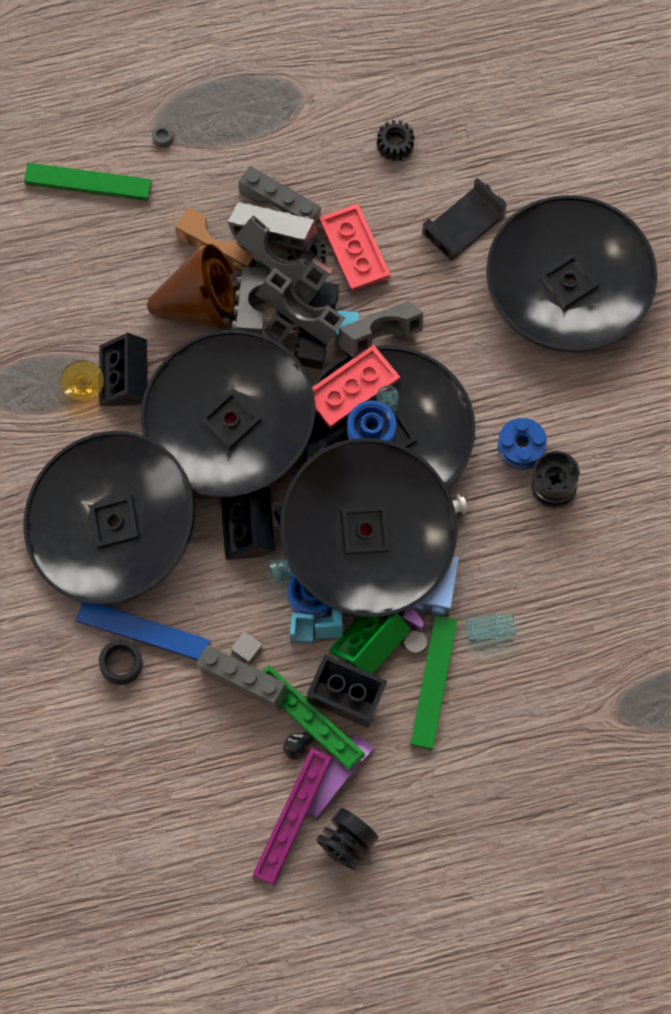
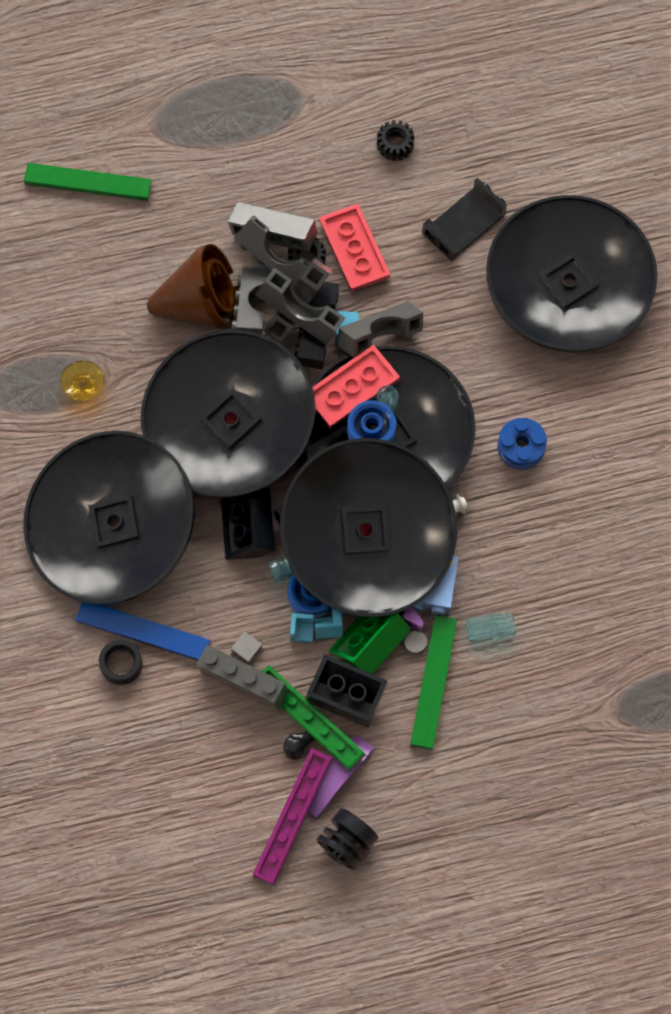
(124, 370): black slope -> none
(162, 136): dark grey tile -> none
(193, 230): medium nougat arch -> none
(261, 187): dark grey arch -> none
(557, 468): black wheel -> none

